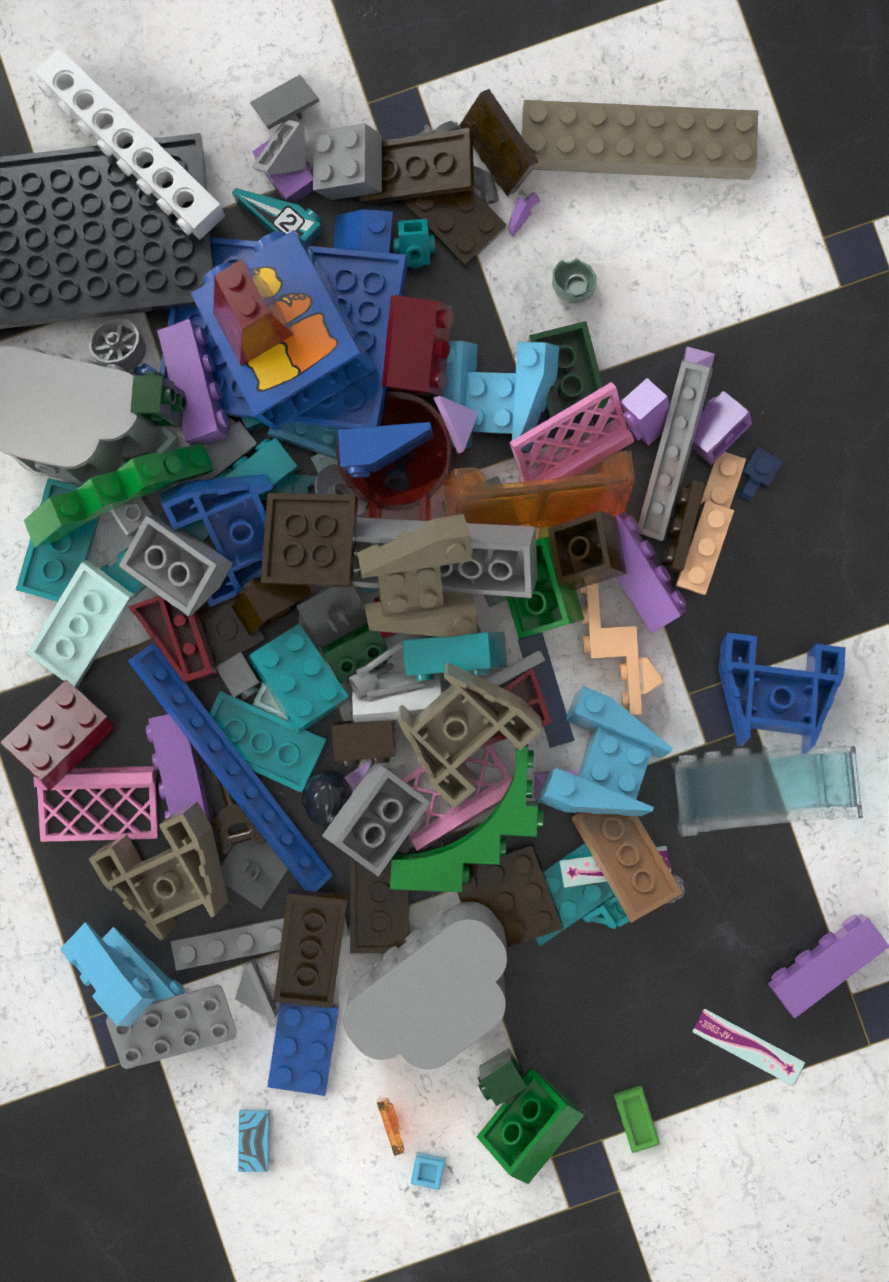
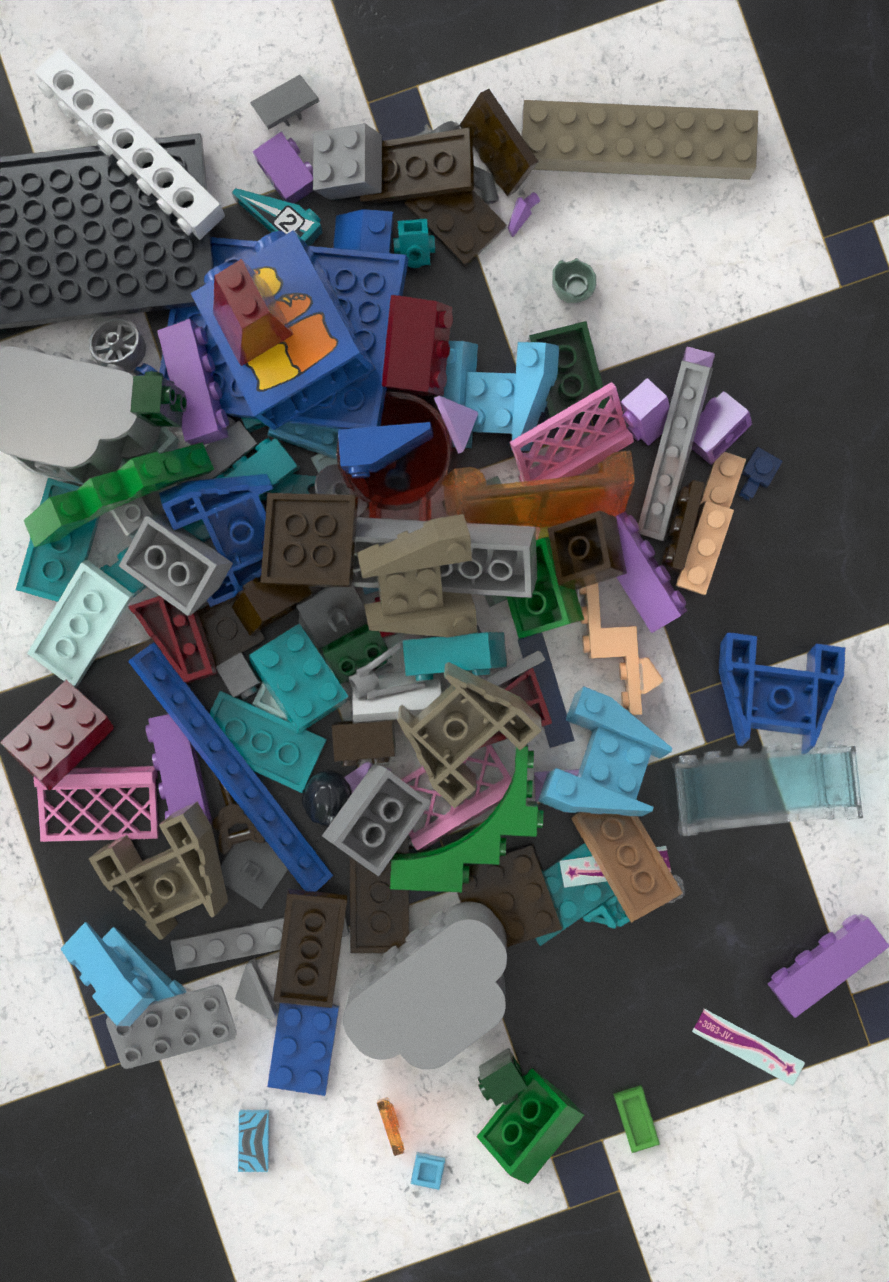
(284, 151): light grey slope -> none

